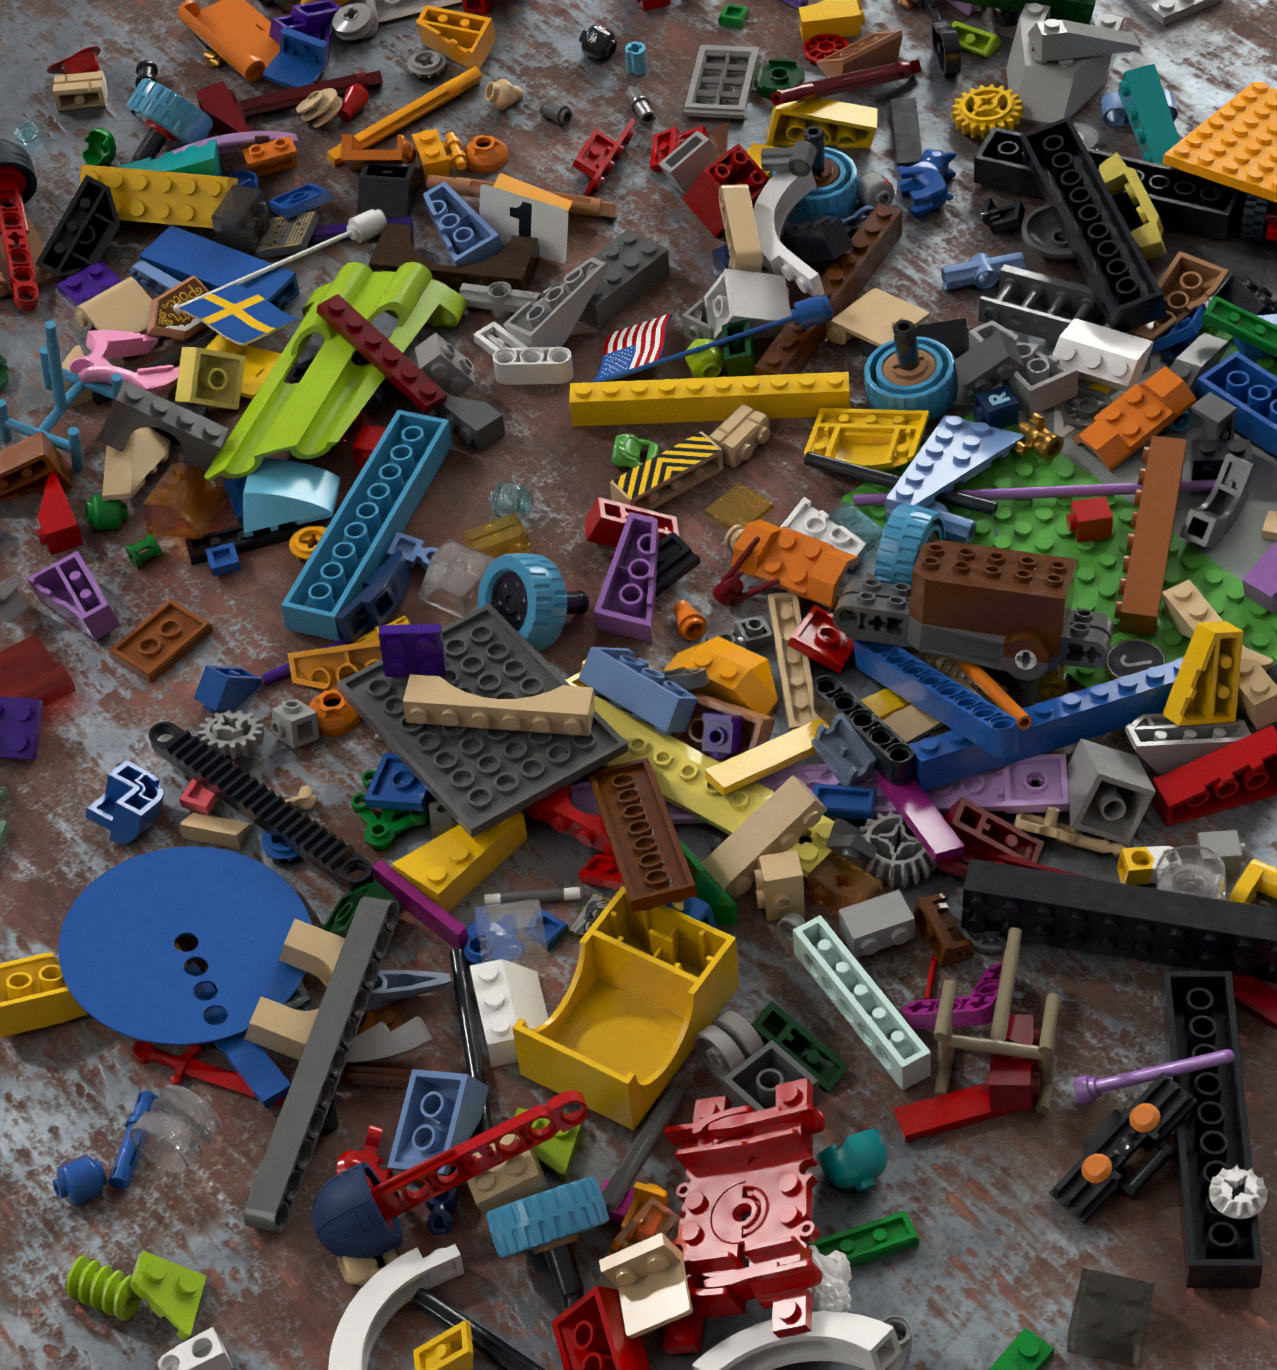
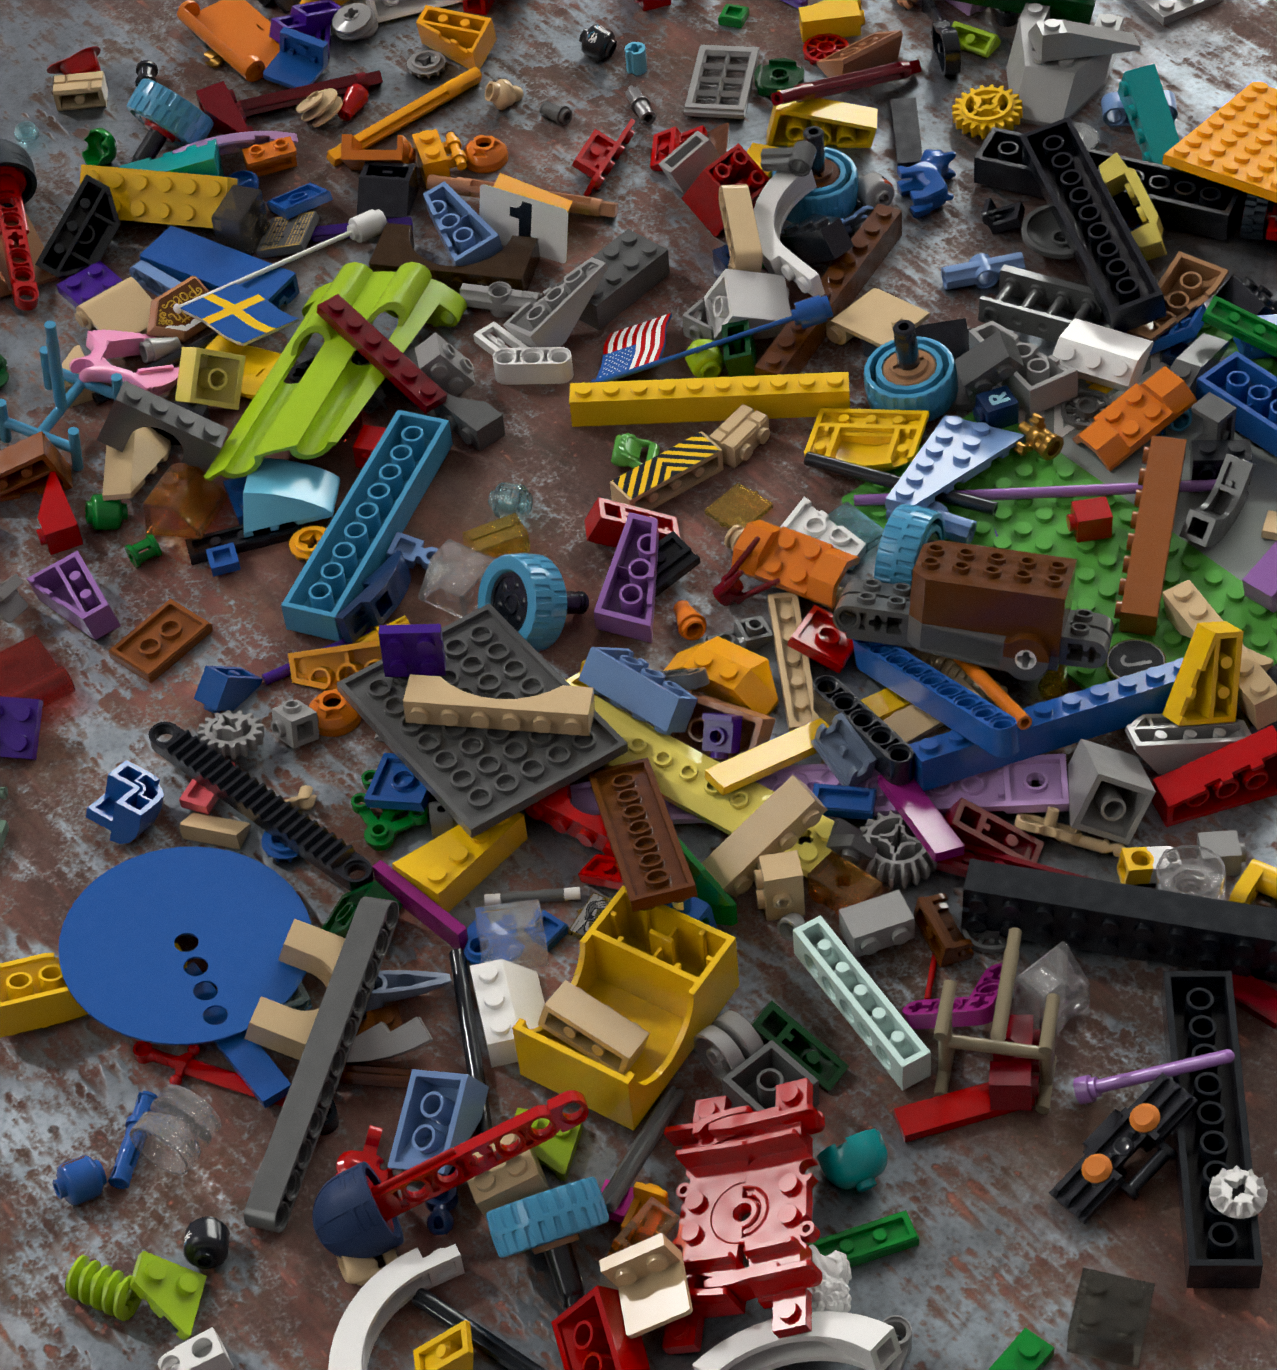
(157, 348): none -> light grey cone
(205, 1241): none -> black head
(593, 1028): none -> tan brick
(1053, 973): none -> clear slope

